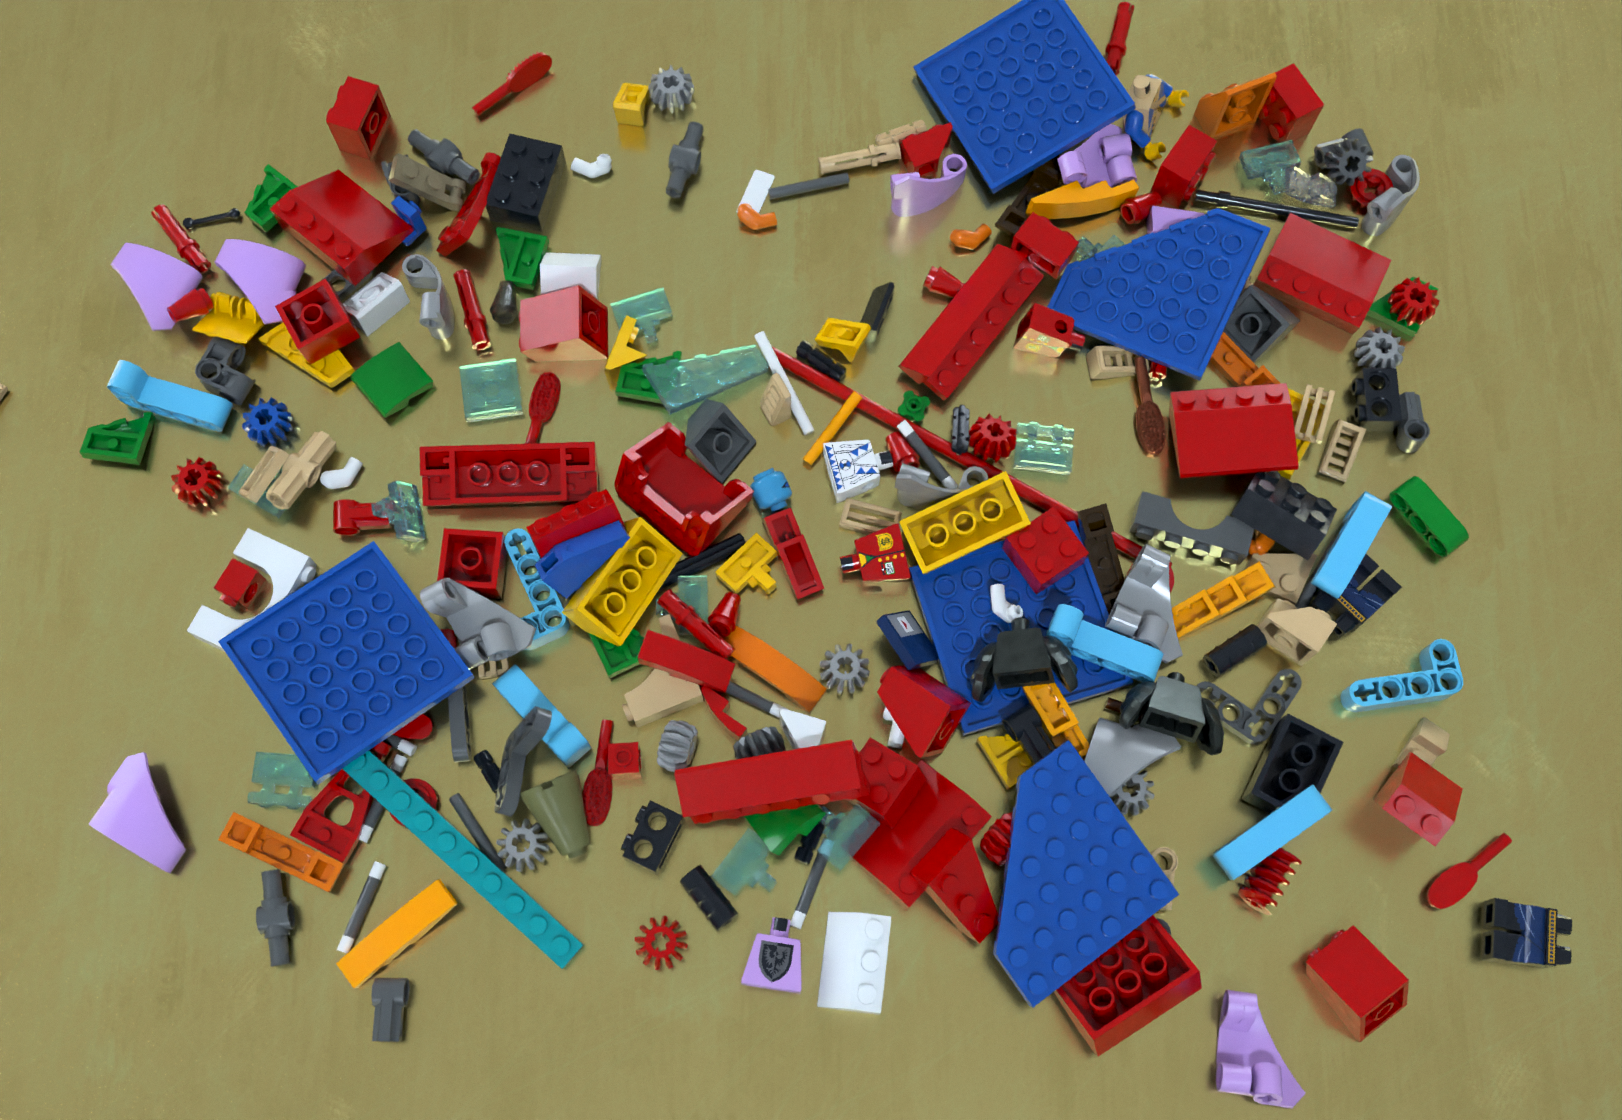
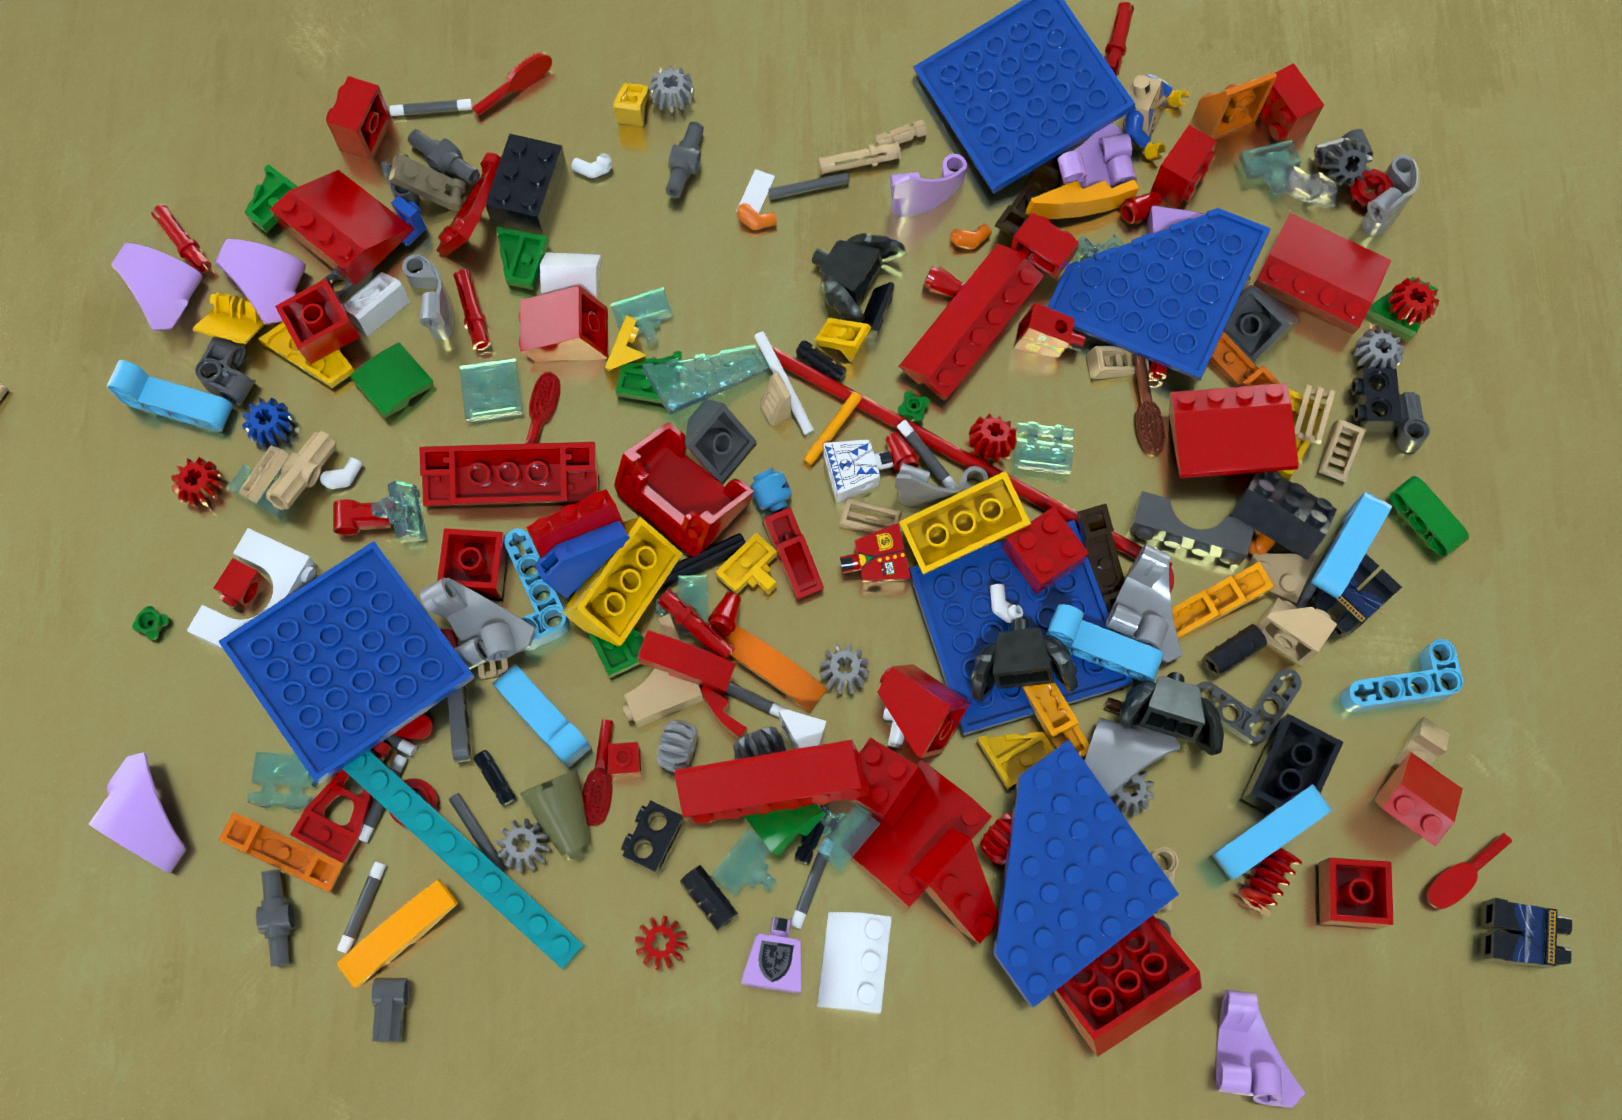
(119, 440): green wing -> none
(143, 618): none -> green plate
(189, 223): black hinge -> none
(190, 305): red cone -> none
(431, 107): none -> dark grey bar
(505, 303): clear smoke cone -> none
(516, 748): dark grey beam -> none
(851, 269): none -> pearl dark grey torso
(908, 639): dark blue tile -> none
(926, 150): red slope -> none
(960, 430): black axle -> none
(1026, 728): black piece -> none
(1224, 199): black bar -> none
(1355, 892): none -> red brick
(1357, 982): red slope -> none

